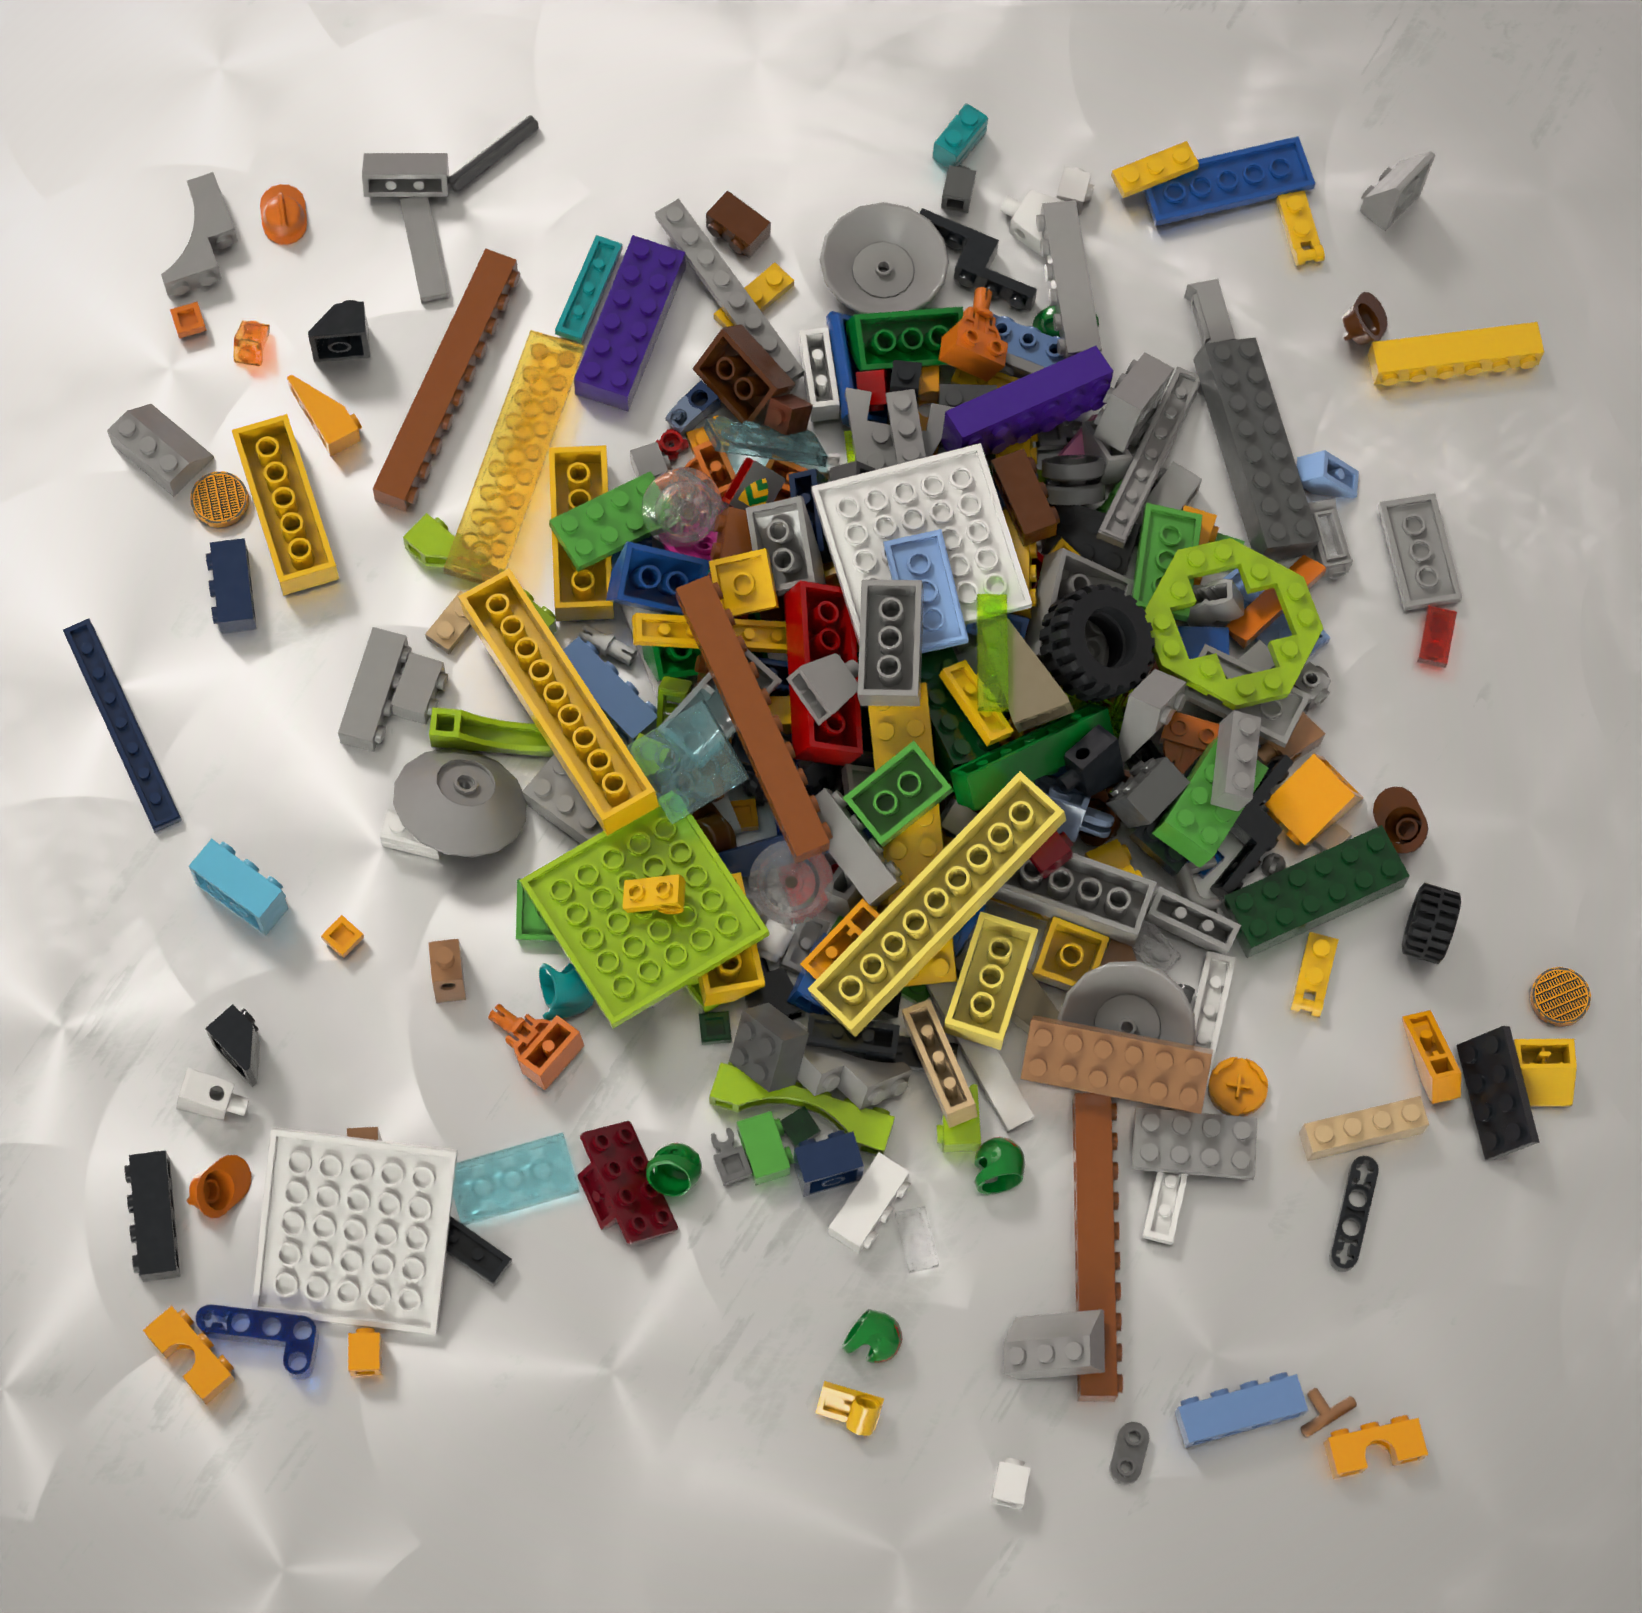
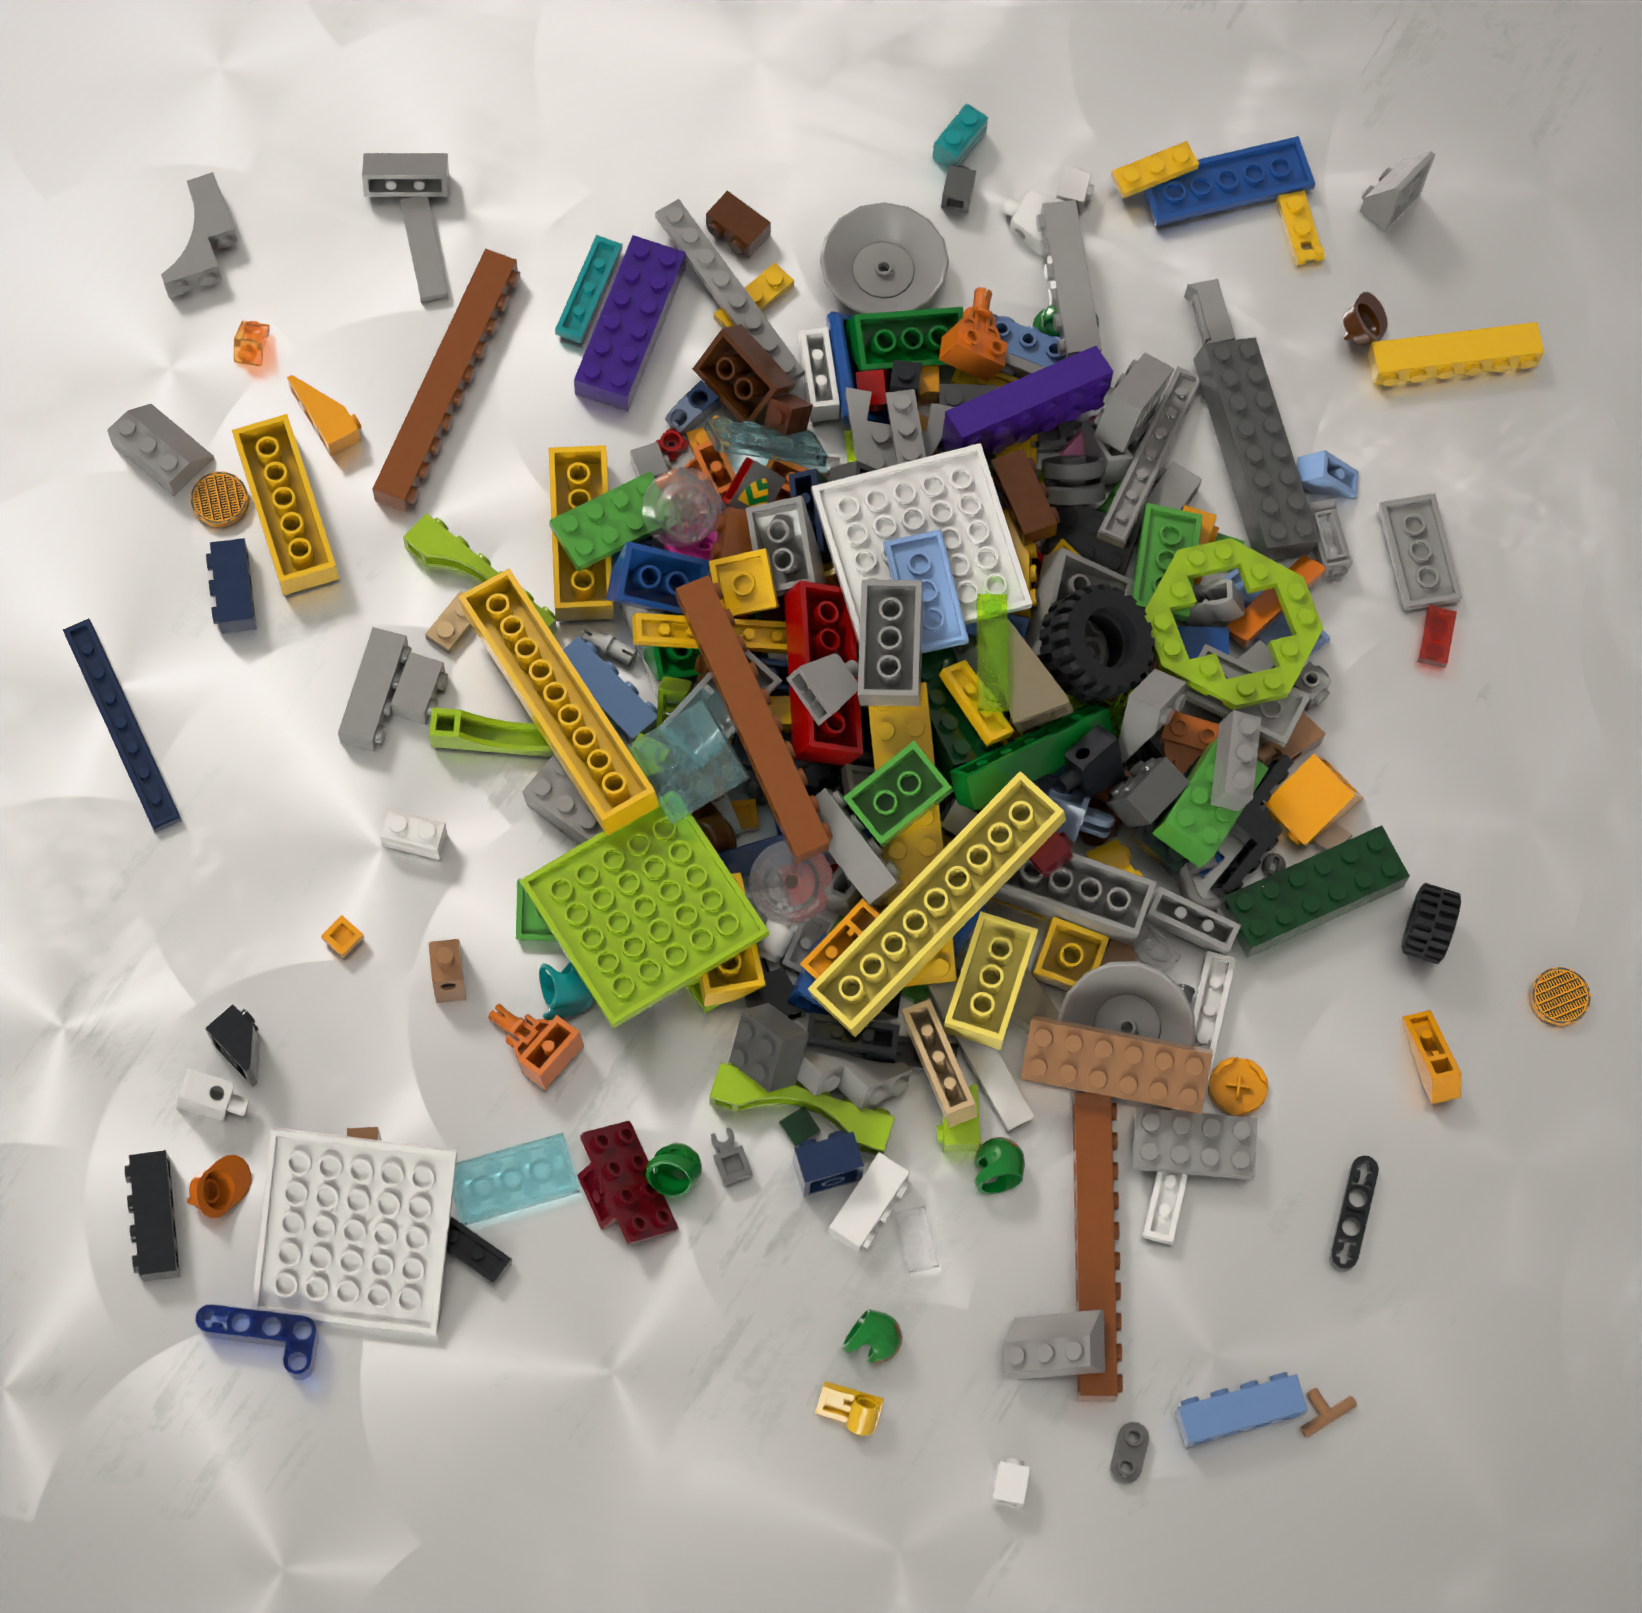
(173, 1332): light orange arch -> none
(188, 320): orange plate -> none
(239, 886): medium azure brick -> none
(283, 214): orange piece -> none
(341, 333): black slope -> none
(365, 1352): light orange brick -> none
(457, 819): light grey dish -> none
(493, 153): dark grey axle -> none
(514, 458): clear yellow plate -> none
(655, 893): yellow plate -> none
(715, 1028): dark green tile -> none
(764, 1147): bright green brick -> none
(976, 259): black bracket -> none
(1314, 973): yellow plate -> none
(1363, 1128): tan brick -> none
(1401, 819): reddish brown piece -> none
(1401, 1439): light orange arch -> none
(1497, 1093): black plate -> none
(1548, 1070): yellow slope -> none

